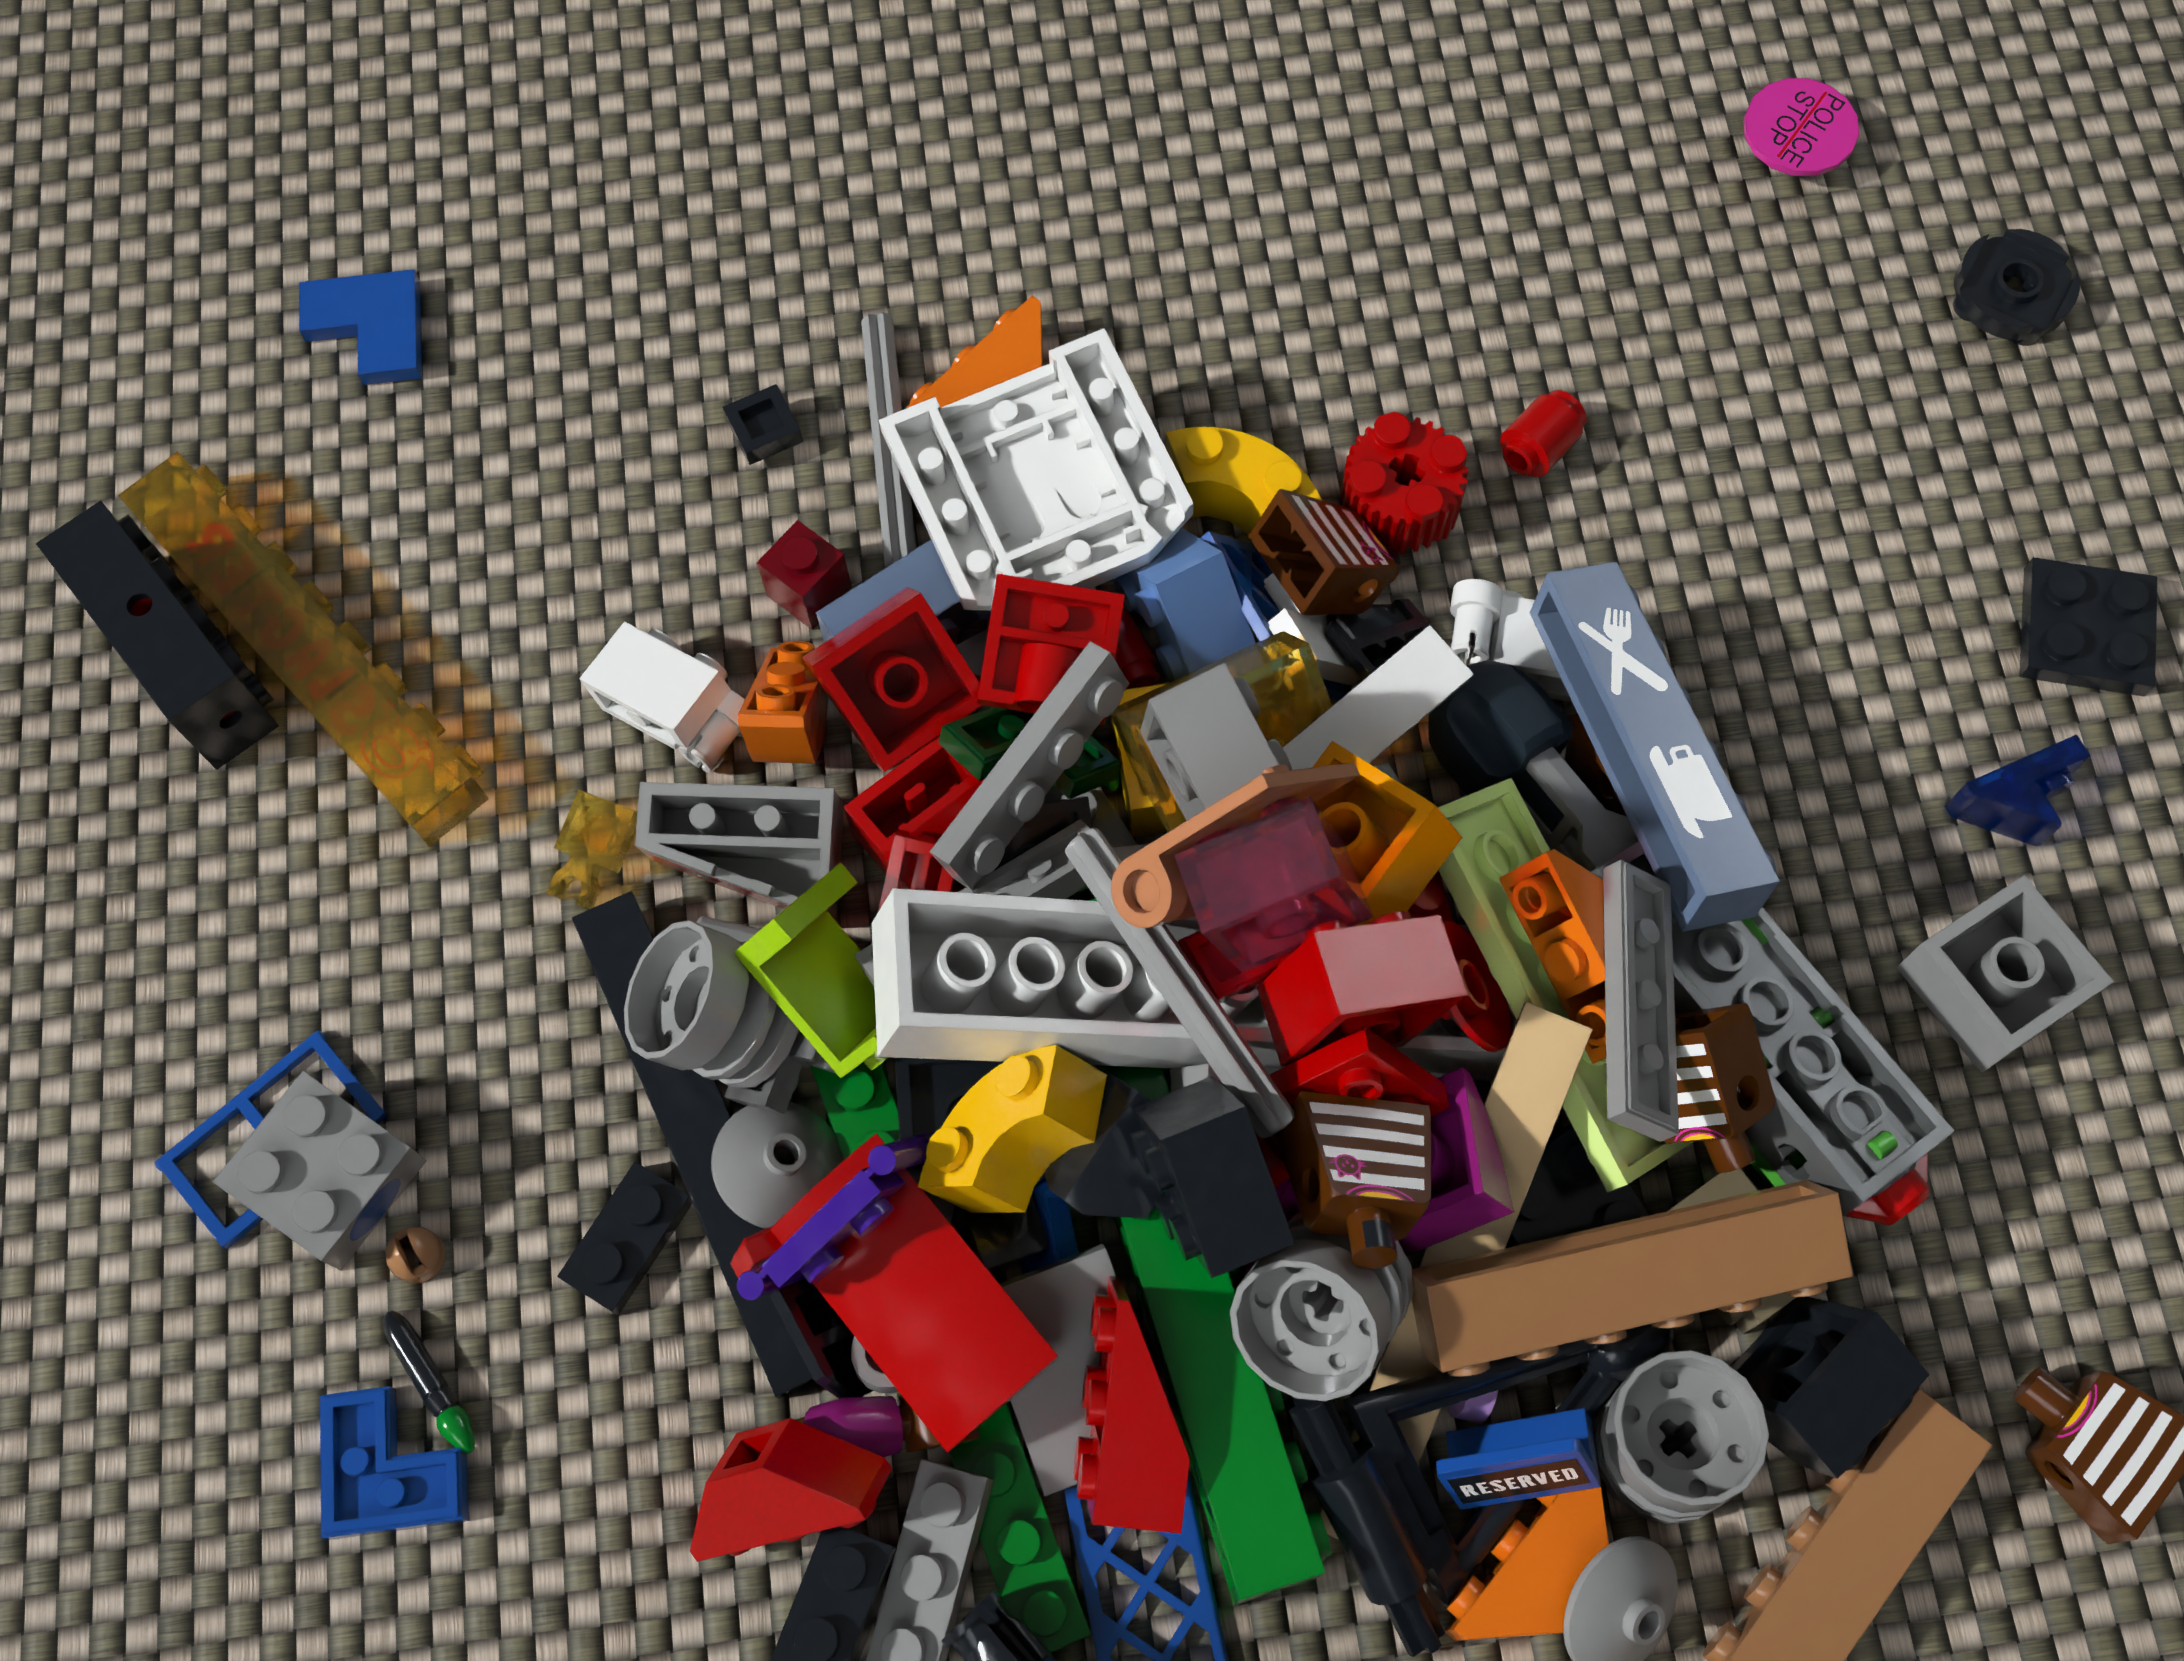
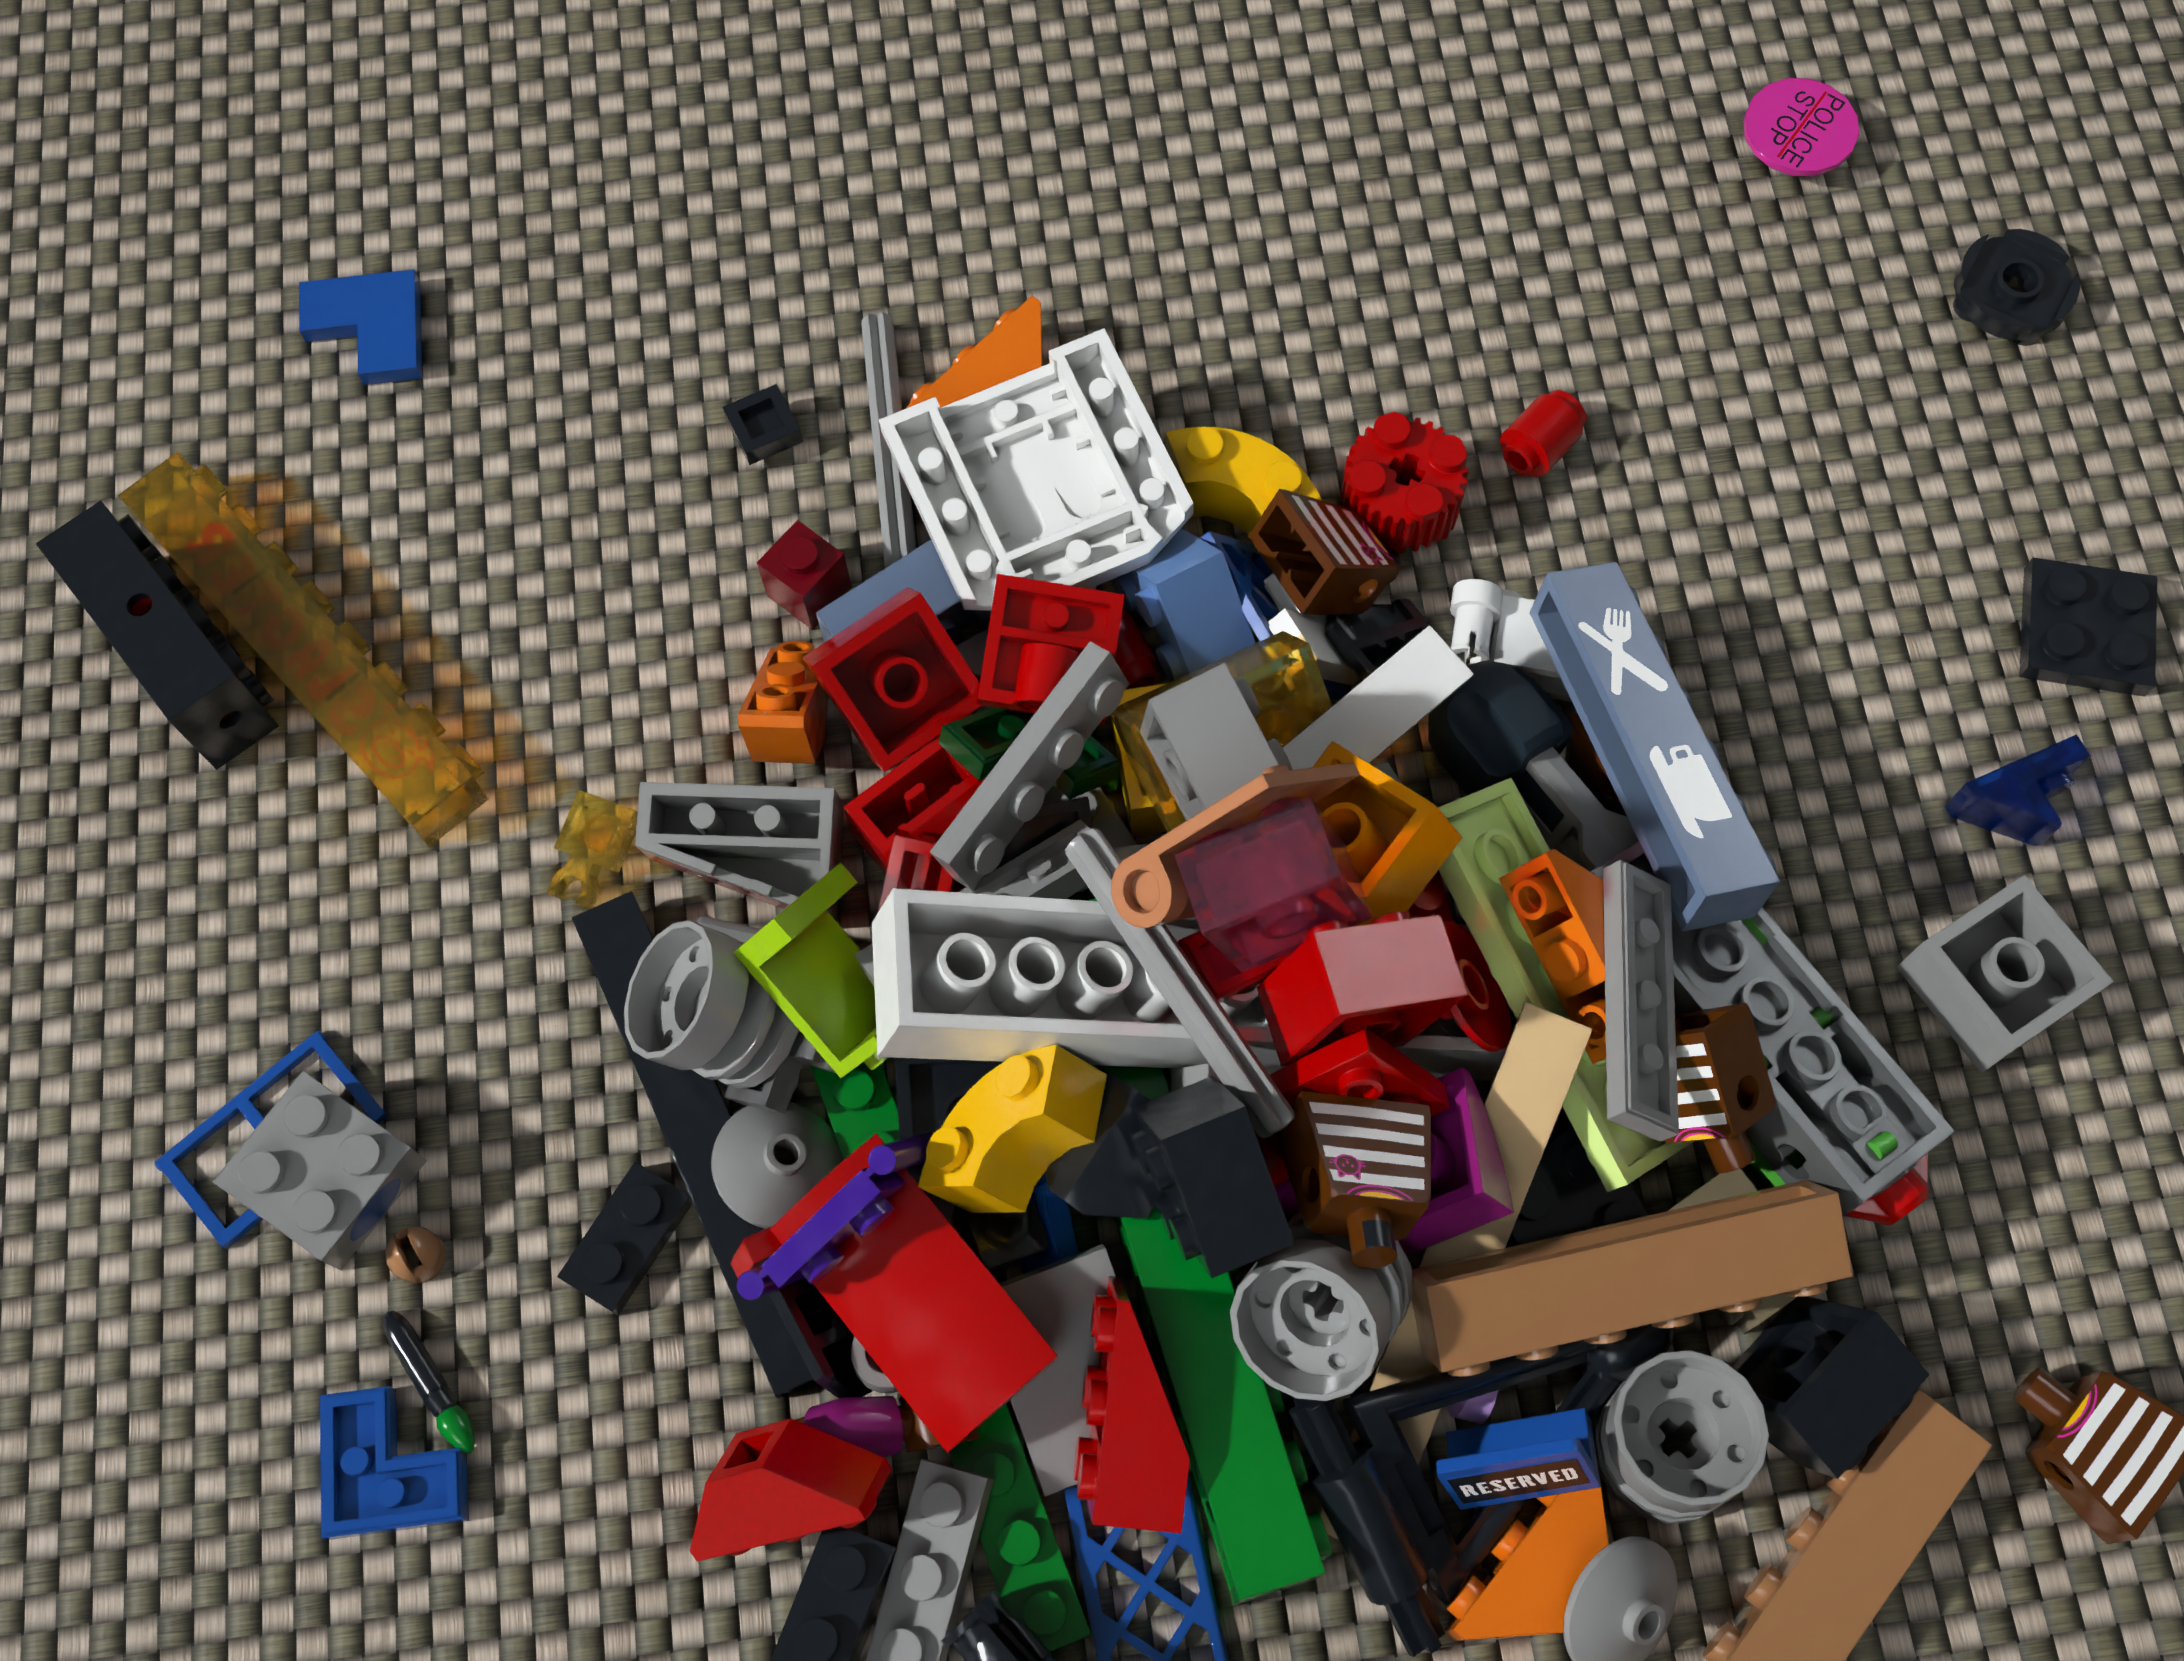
(666, 693): white hinge -> none

